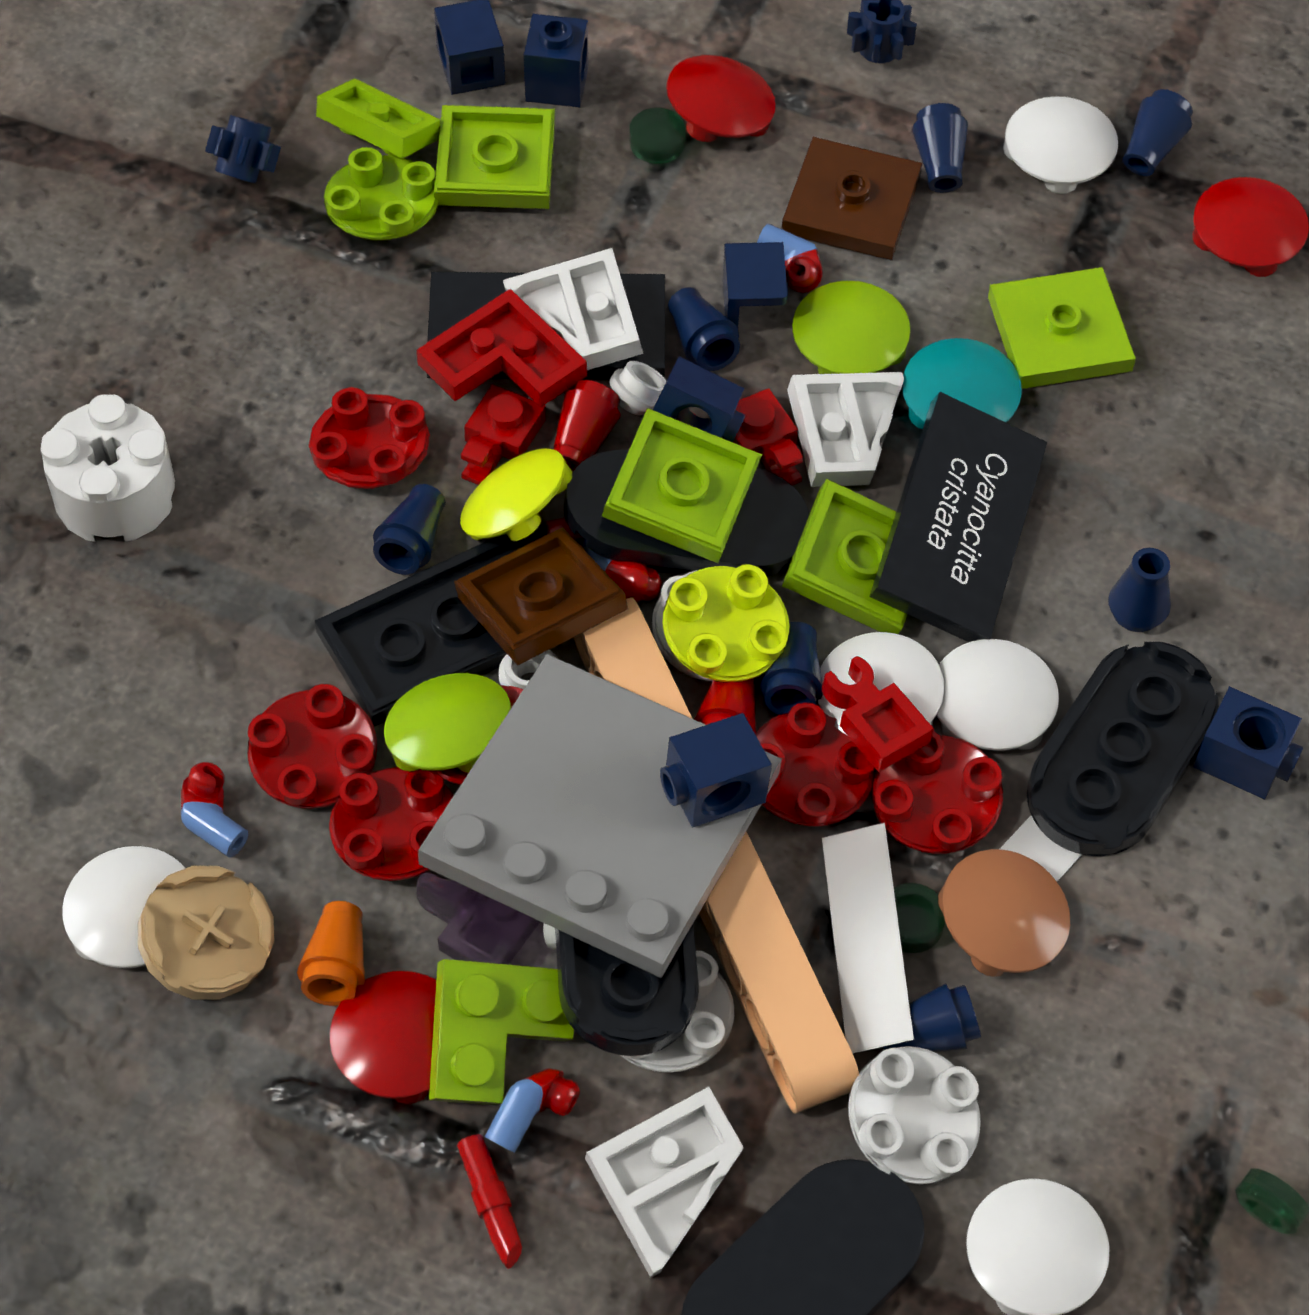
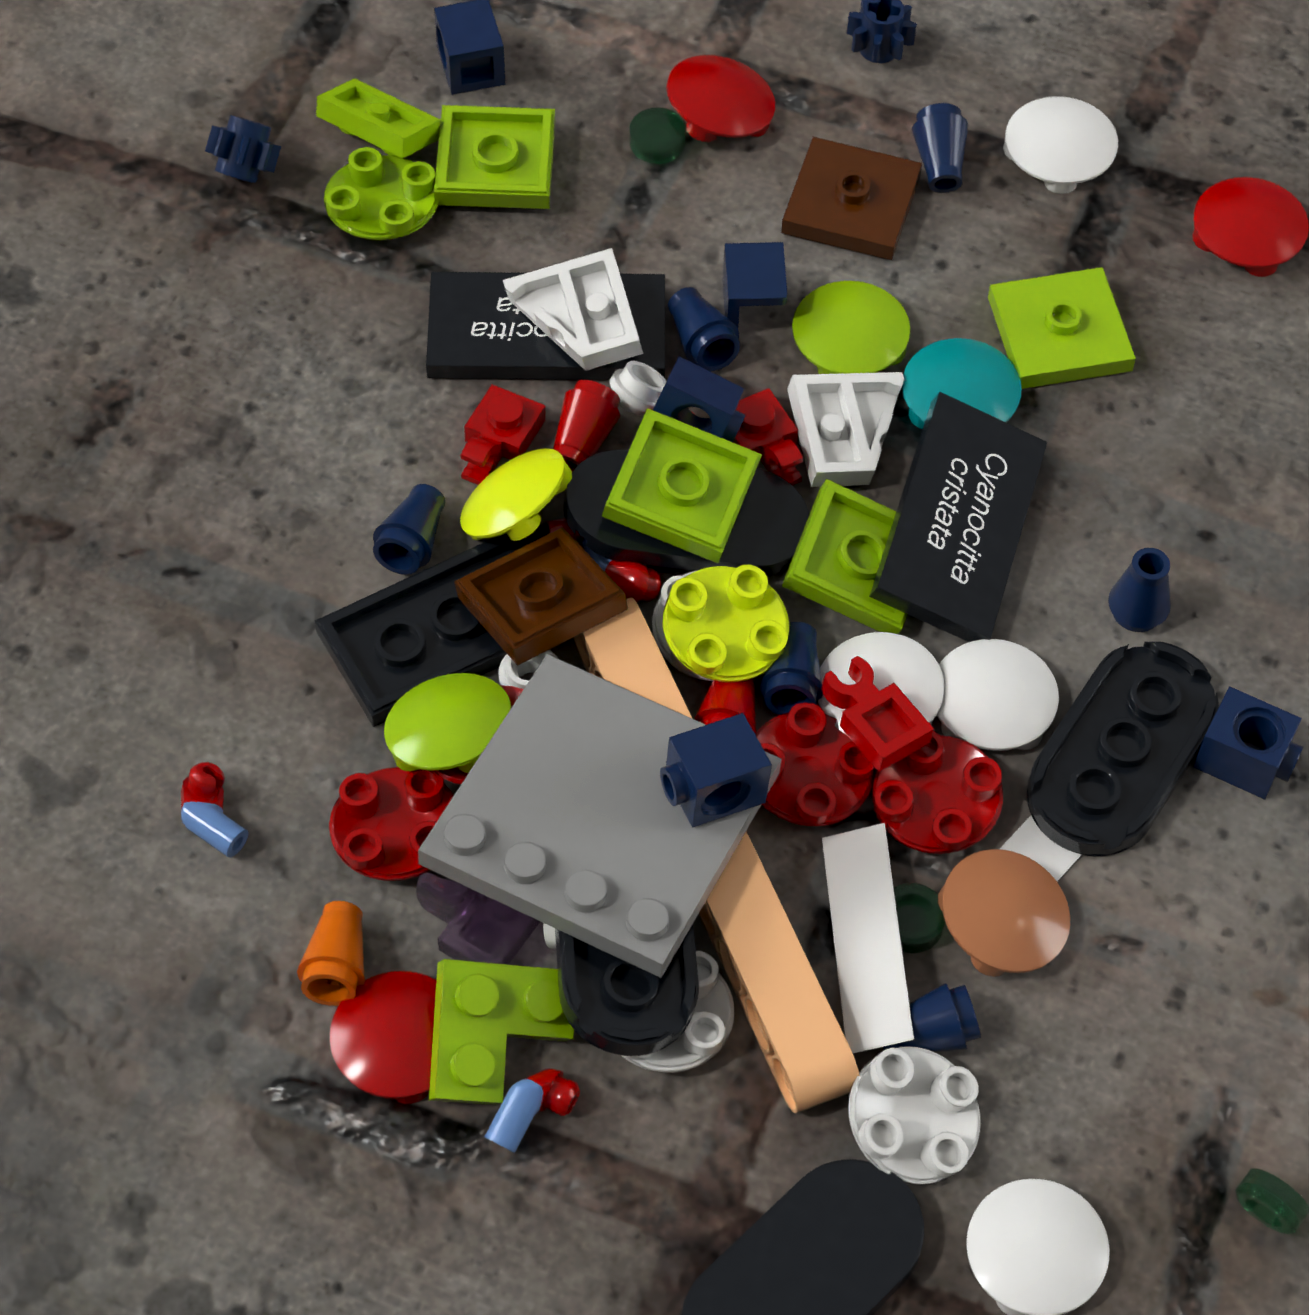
(108, 901): white dish -> none
(109, 470): white brick -> none
(205, 933): tan tile -> none
(309, 746): red dish -> none
(369, 439): red dish -> none
(491, 1198): red piece -> none
(507, 339): red plate -> none
(556, 60): dark blue brick -> none
(666, 1173): white wing -> none
(801, 258): arm -> none
(1157, 130): dark blue cone -> none

